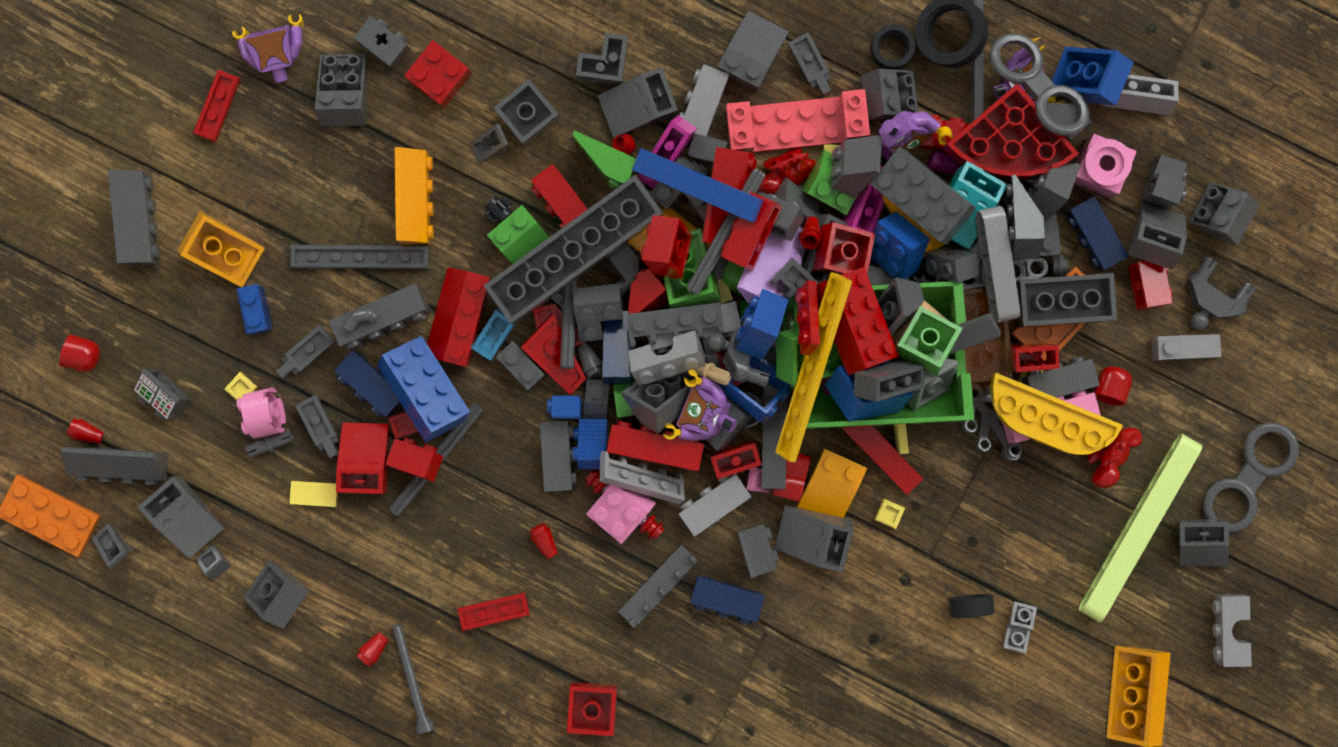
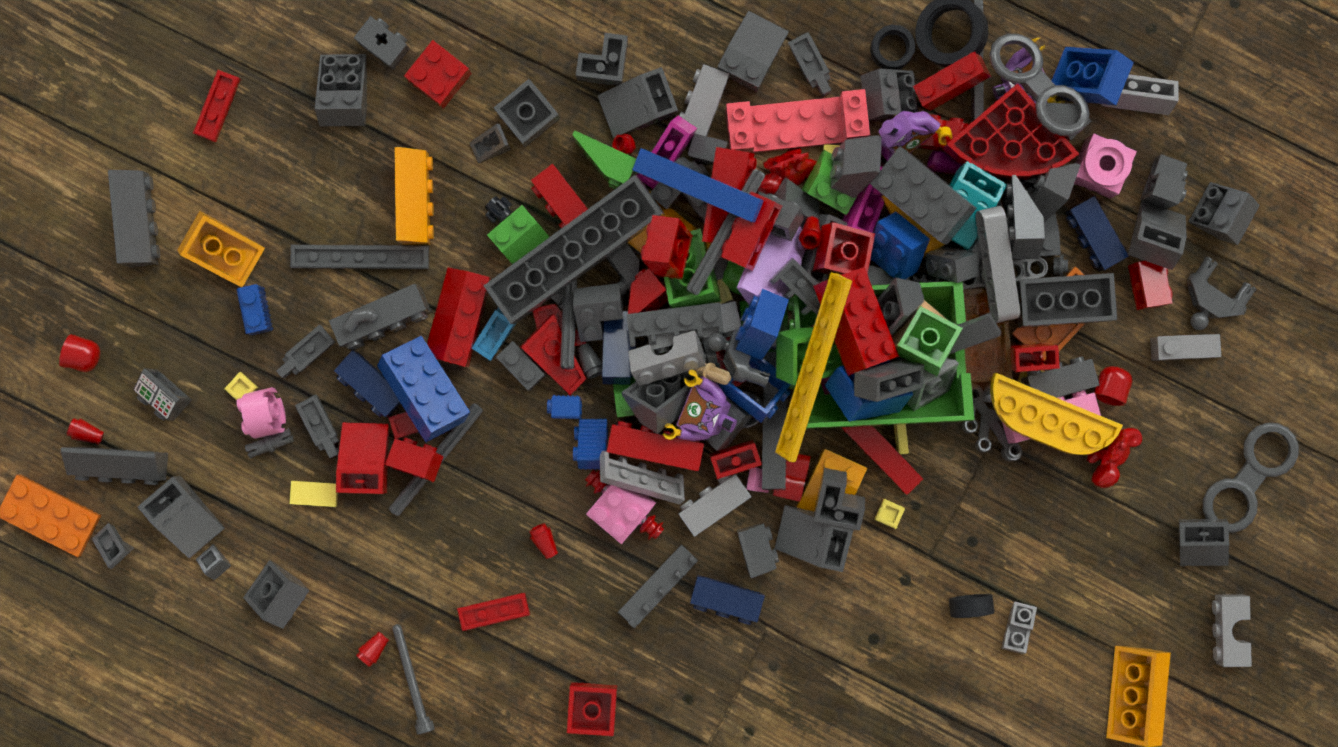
(272, 48): torso -> none
(557, 455): dark grey brick -> none
(596, 399): dark grey slope -> none
(808, 317): red plate -> none
(836, 506): none -> dark grey brick
(952, 81): none -> red brick
(1140, 527): yellowish green beam -> none

